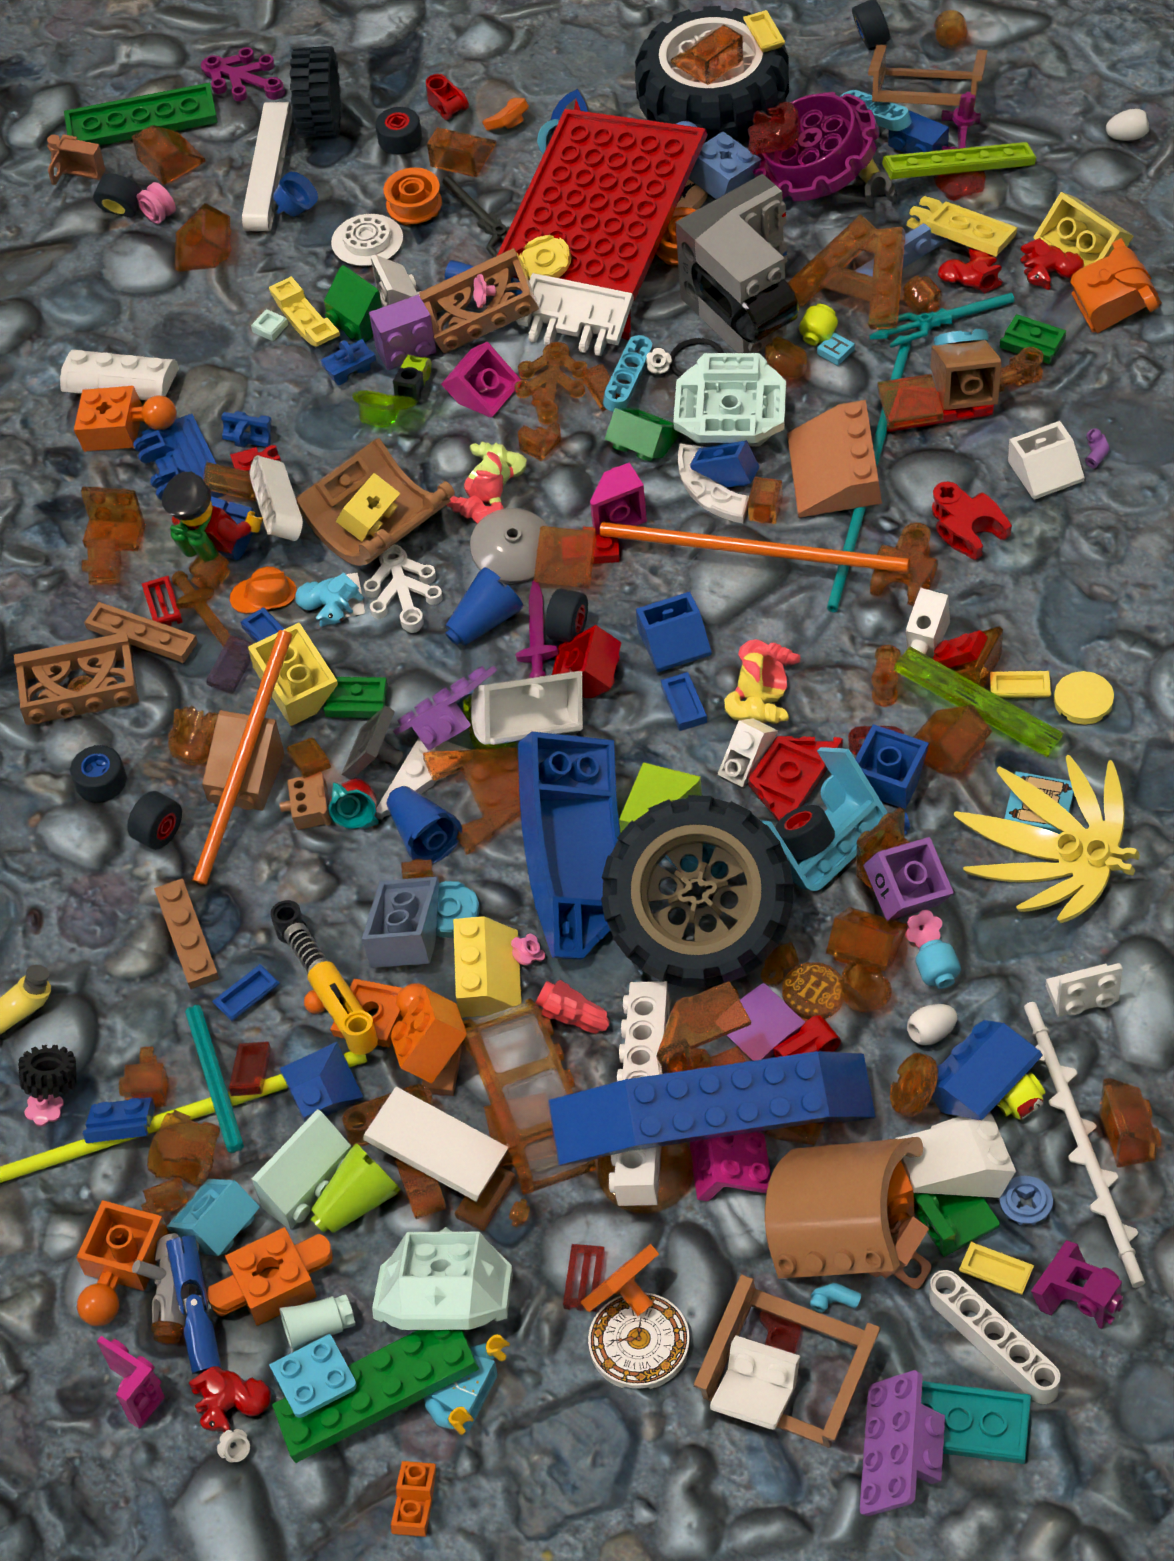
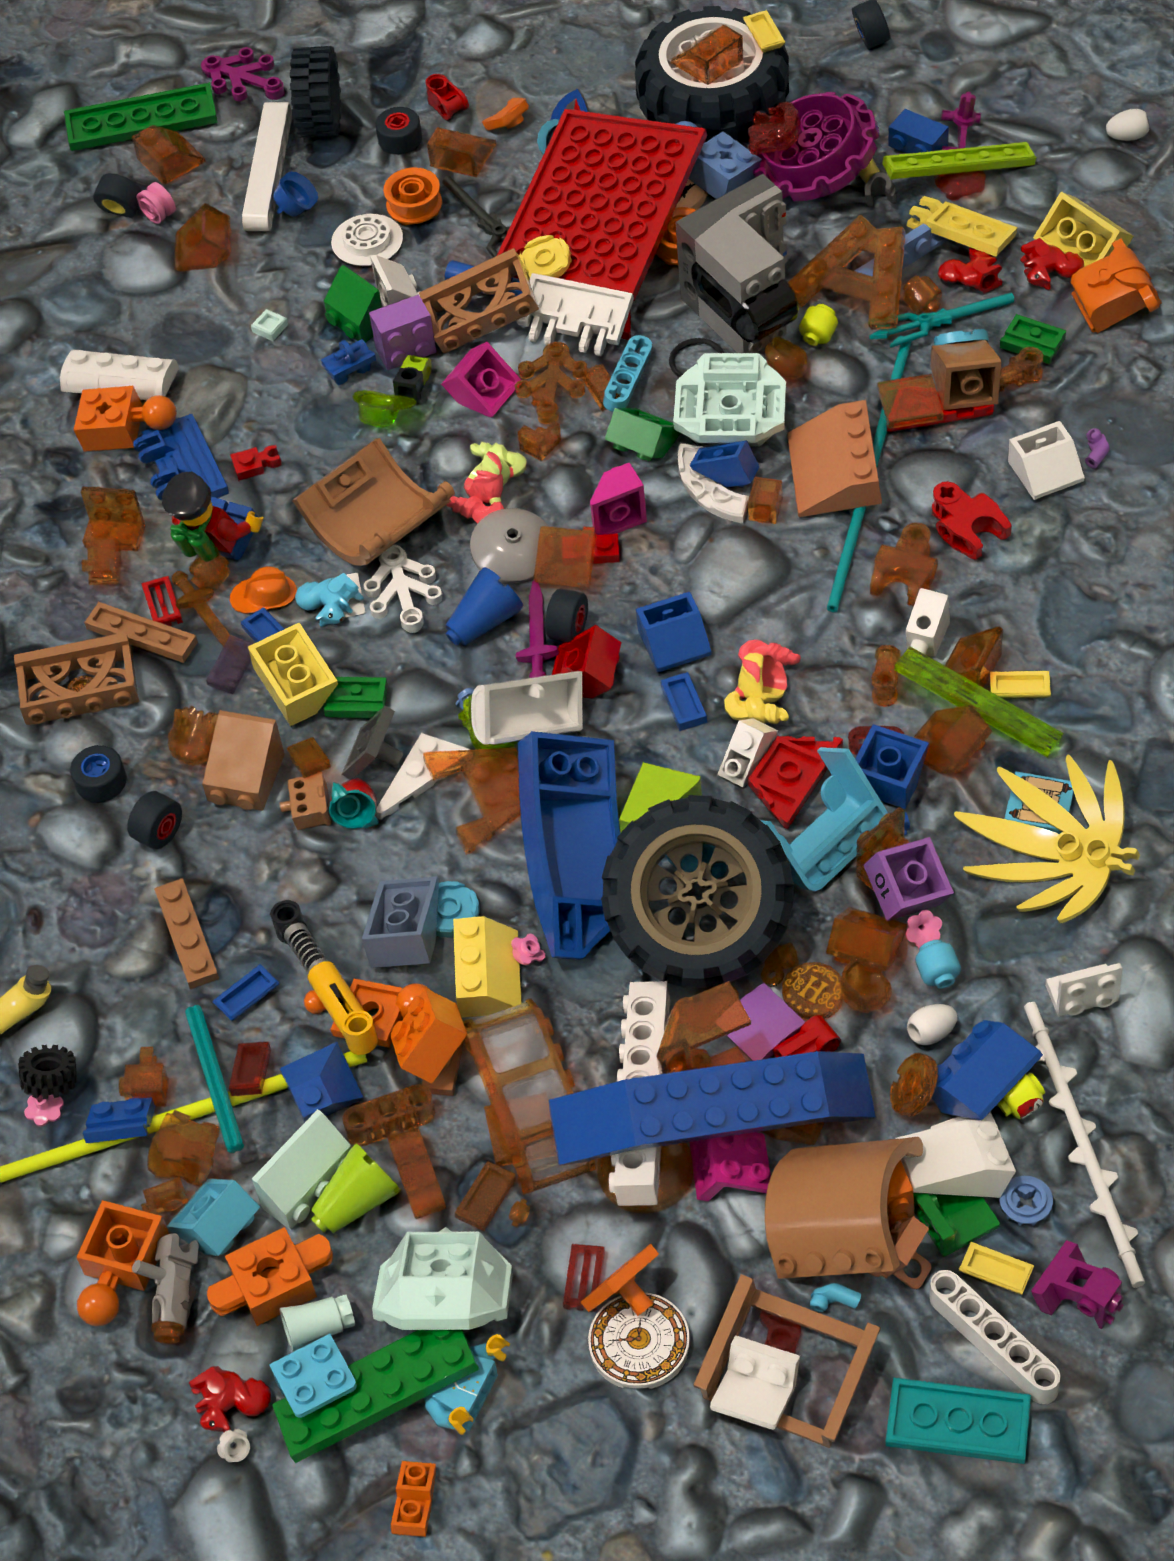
(74, 158): nougat piece -> none
(140, 1388): dark pink bracket -> none
(198, 1327): blue piece -> none
(229, 481): clear orange tile -> none
(236, 423): blue hips -> none
(242, 757): orange piece -> none
(275, 498): white beam -> none
(301, 313): light yellow slope -> none
(368, 507): light yellow brick -> none
(417, 869): clear orange plate -> none
(423, 825): blue cone -> none
(435, 1143): white tile -> none
(442, 718): medium lavender bracket -> none
(482, 290): bright pink plant -> none
(571, 1007): coral rock -> none
(663, 366): white plate -> none
(755, 547): orange piece -> none
(806, 831): black wheel -> none
(836, 349): medium azure tile -> none
(879, 71): medium nougat piece -> none
(886, 114): medium azure beam -> none
(899, 1444): medium lavender bracket -> none
(950, 28): clear orange head -> none
(960, 649): red plate -> none
(1083, 697): light yellow tile -> none
(1128, 1123): clear orange slope -> none

